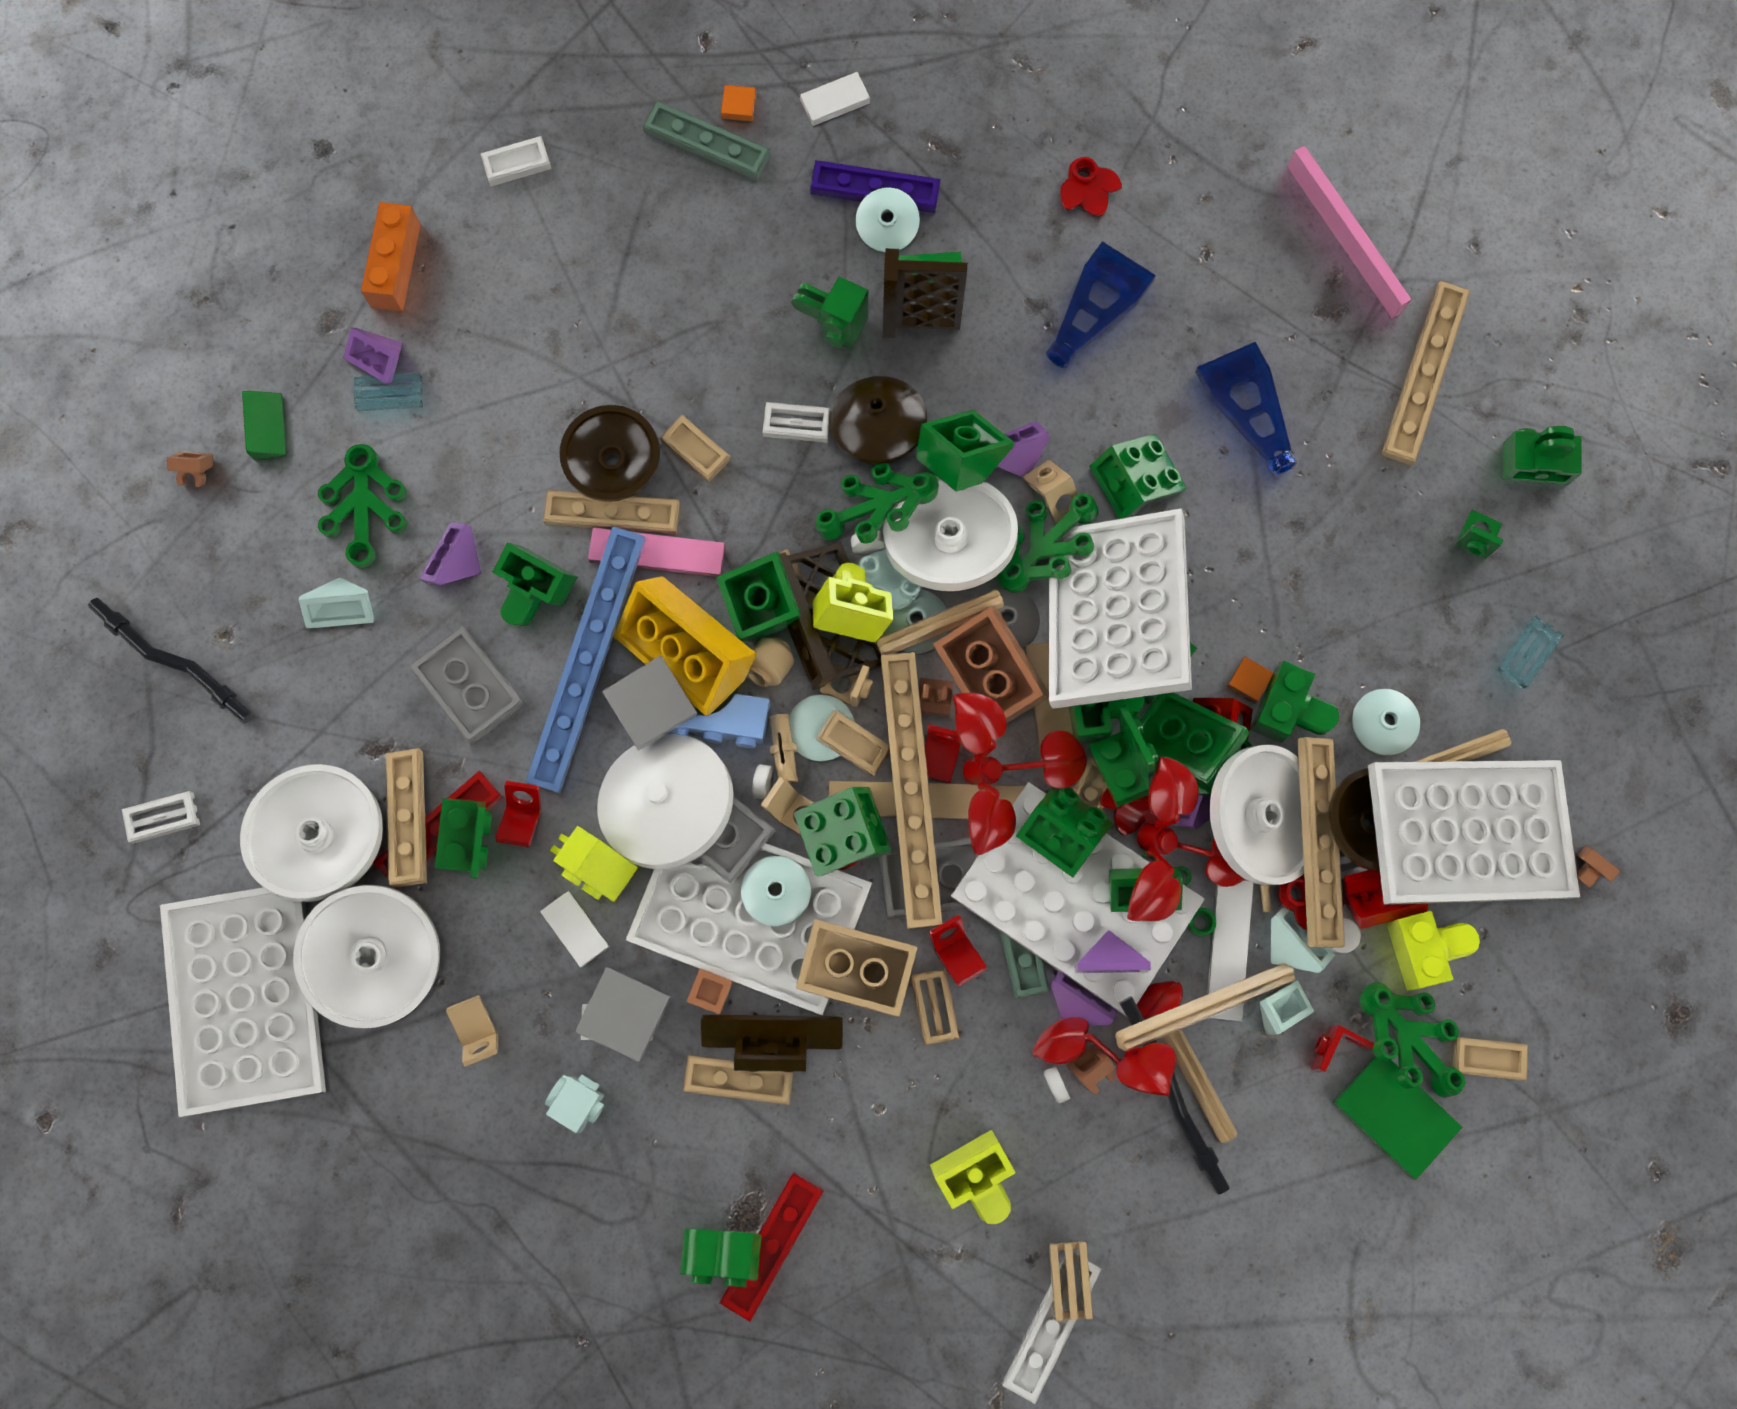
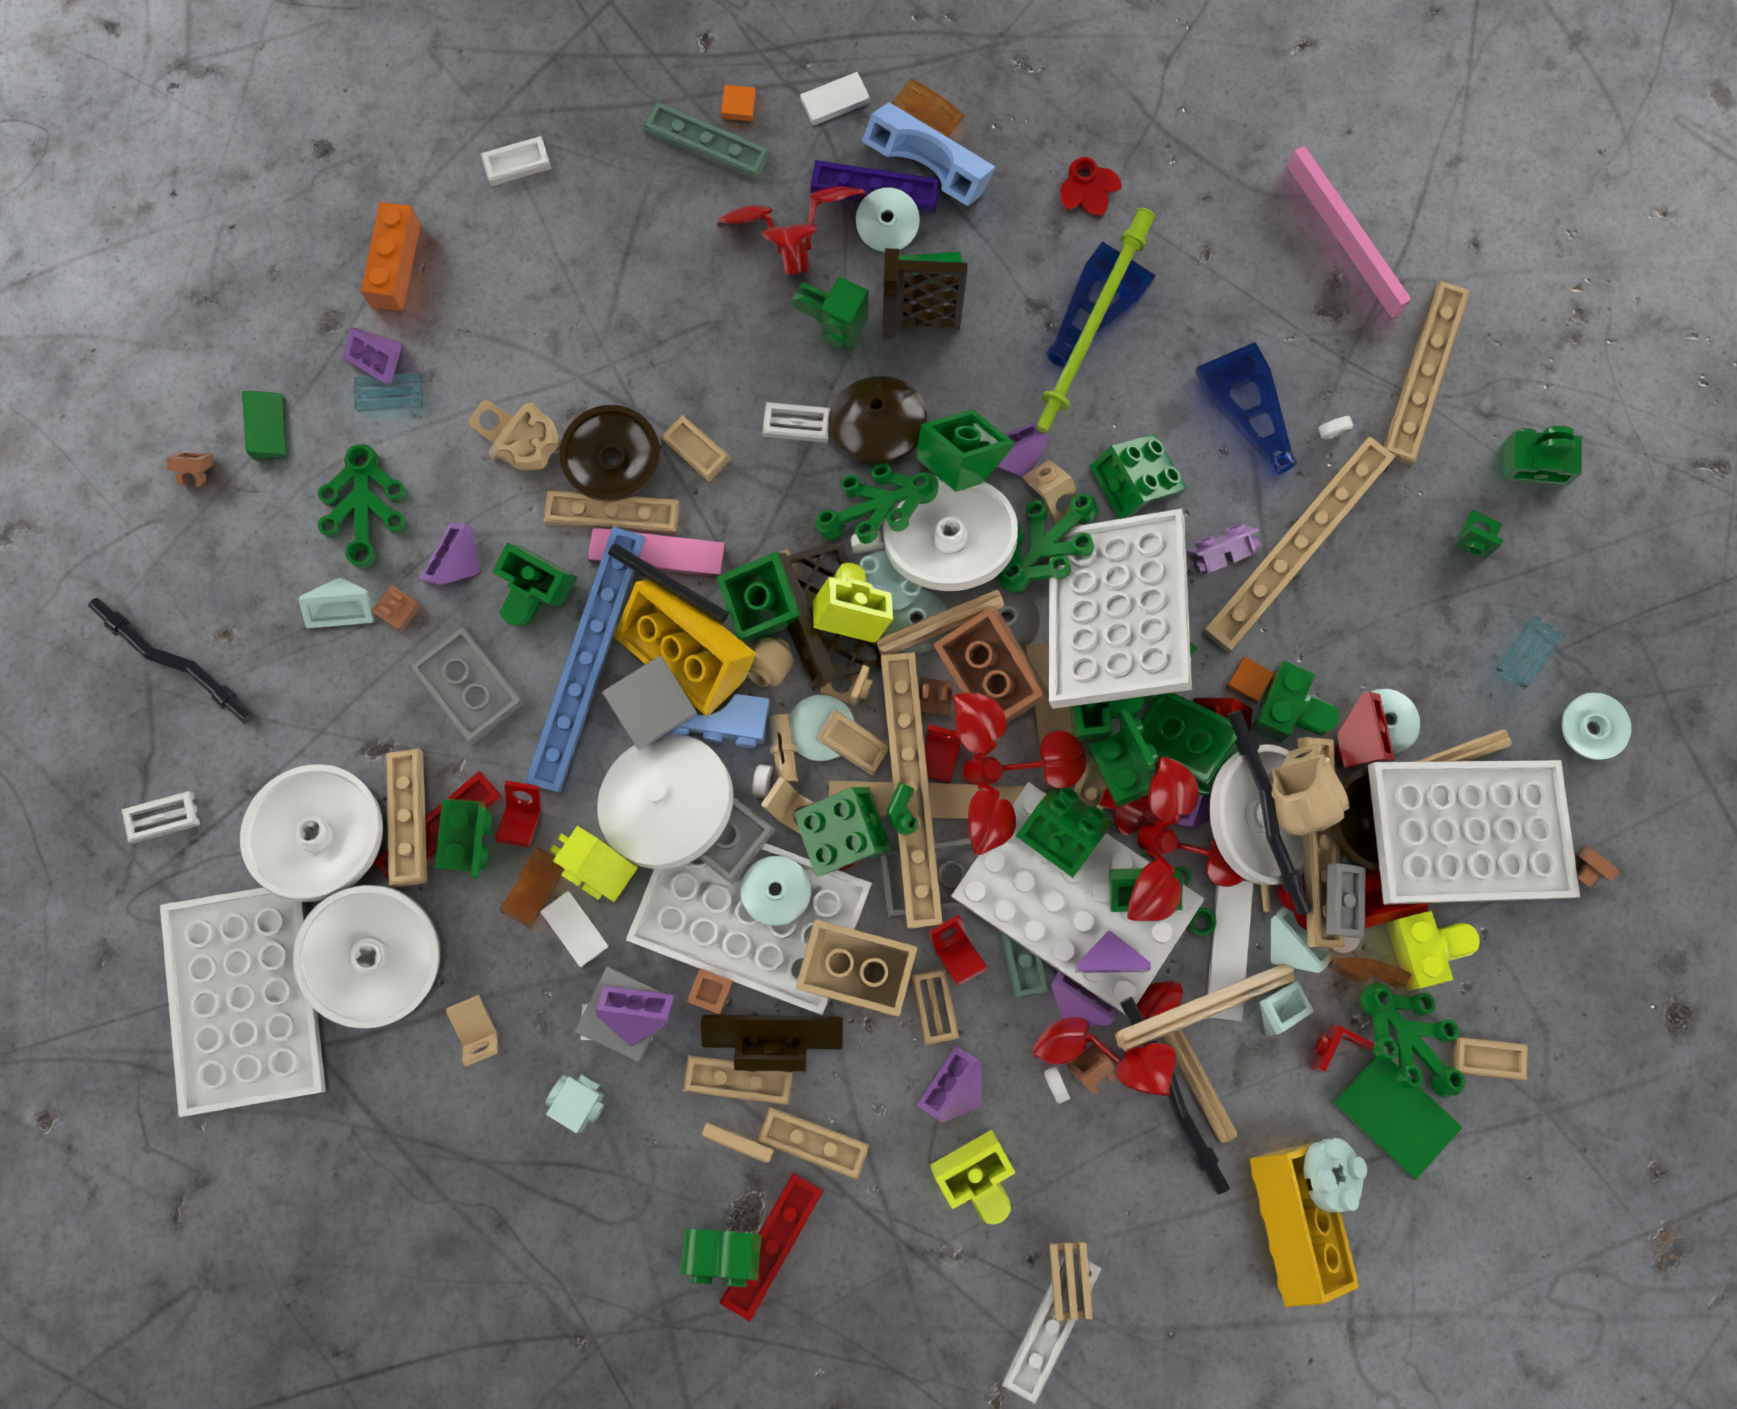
(396, 608): none -> nougat tile
(520, 440): none -> tan piece
(533, 889): none -> clear orange slope
(633, 1012): none -> medium lavender slope
(668, 583): none -> black bar
(738, 1142): none -> tan tile
(790, 239): none -> red plant
(813, 1143): none -> tan tile
(899, 812): none -> green arm
(902, 135): none -> light blue arch
(928, 107): none -> clear orange slope
(954, 1088): none -> medium lavender slope
(1132, 240): none -> lime bar
(1236, 542): none -> lavender hinge
(1290, 877): none -> black bar
(1298, 544): none -> tan plate
(1304, 1241): none -> yellow slope
(1307, 792): none -> tan piece
(1335, 428): none -> white tile
(1337, 1191): none -> light aqua plate
(1345, 900): none -> light grey plate
(1362, 968): none -> clear orange slope
(1365, 734): none -> slope
(1609, 719): none -> light aqua dish

